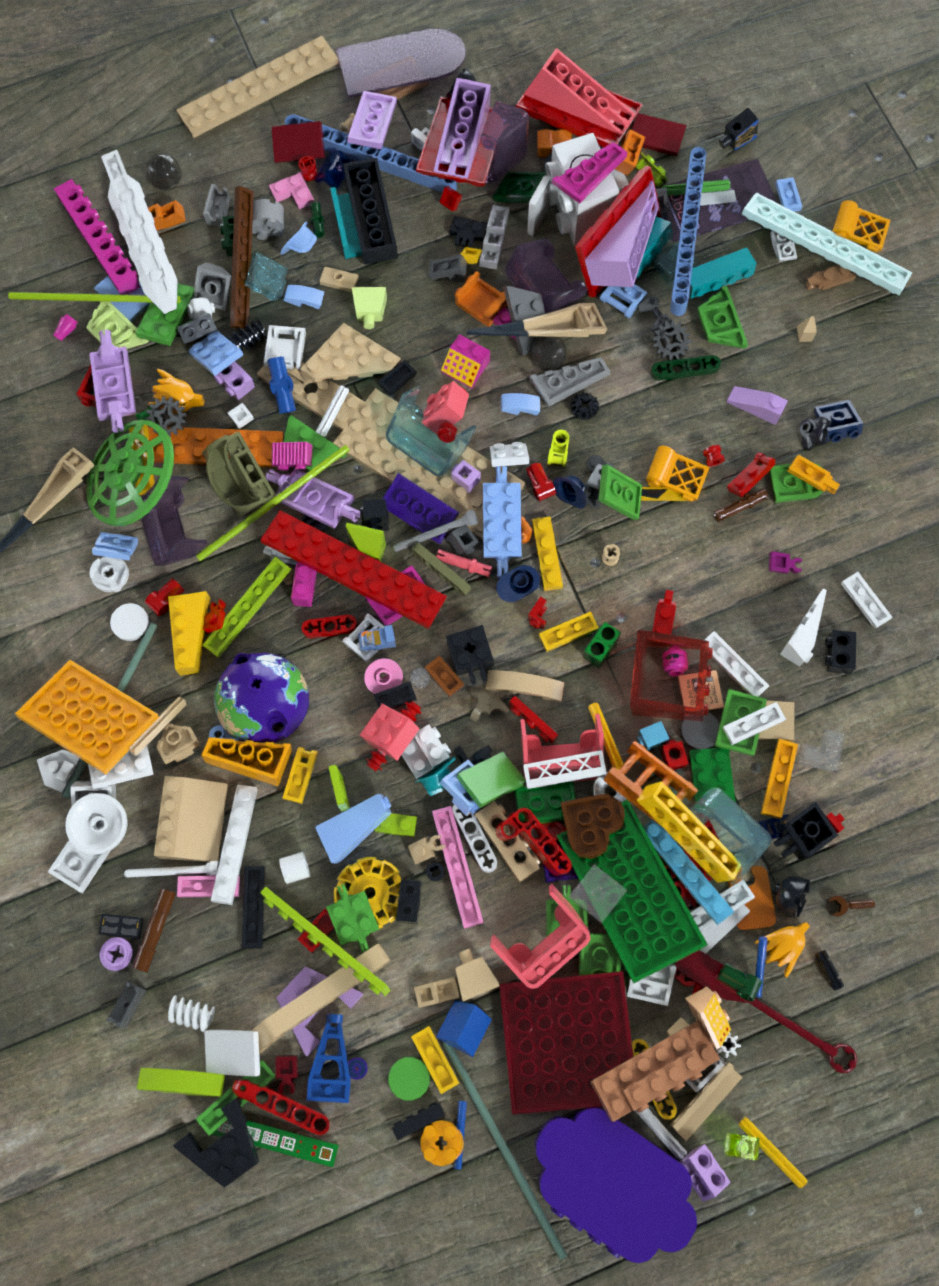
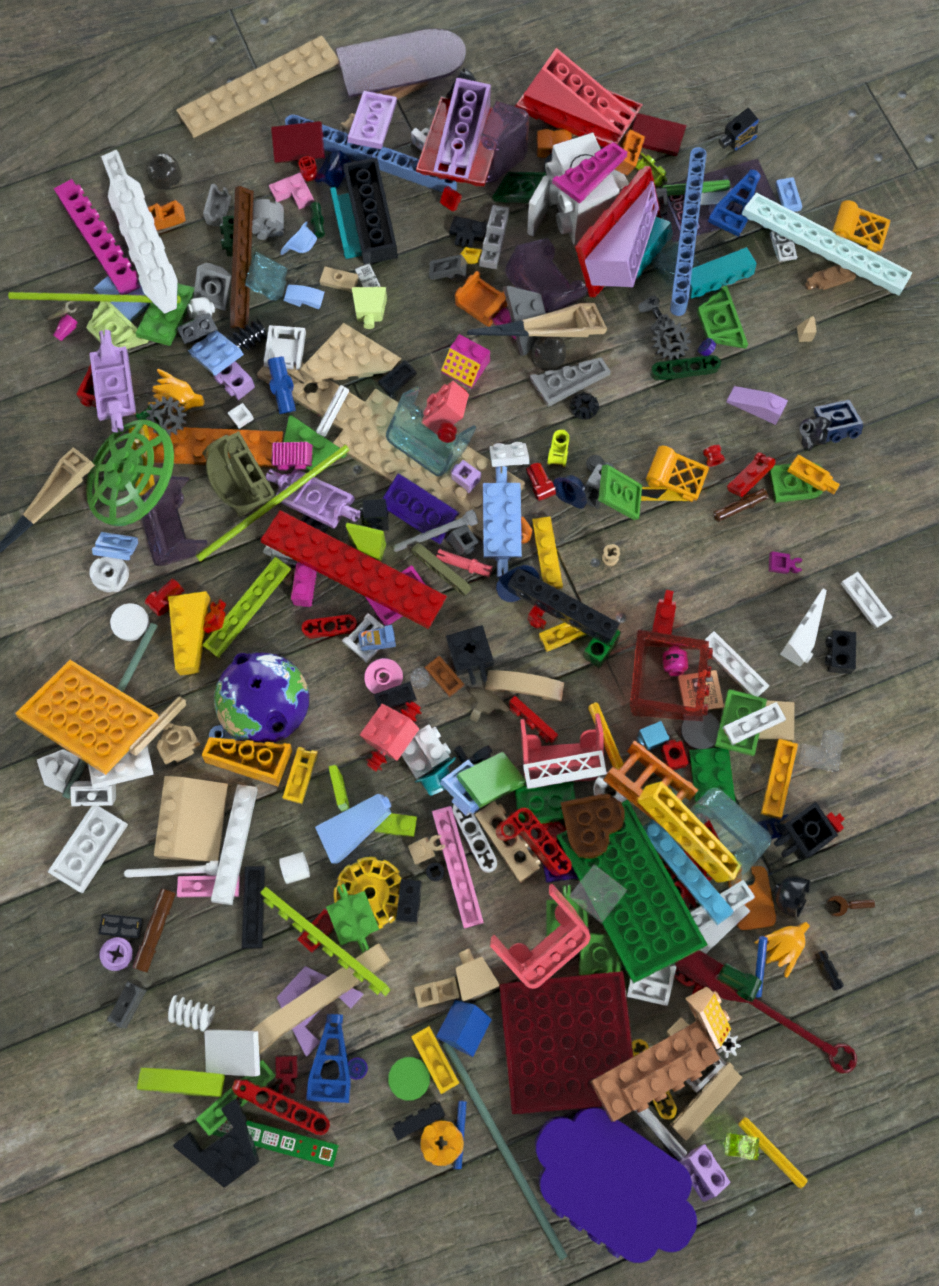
(65, 310): none -> dark tan piece
(83, 821): white dish -> none
(367, 276): none -> white sticker
(517, 402): light blue slope -> none
(563, 607): none -> black brick
(631, 295): light blue plate -> none
(707, 347): none -> dark purple tile
(728, 220): none -> blue plate

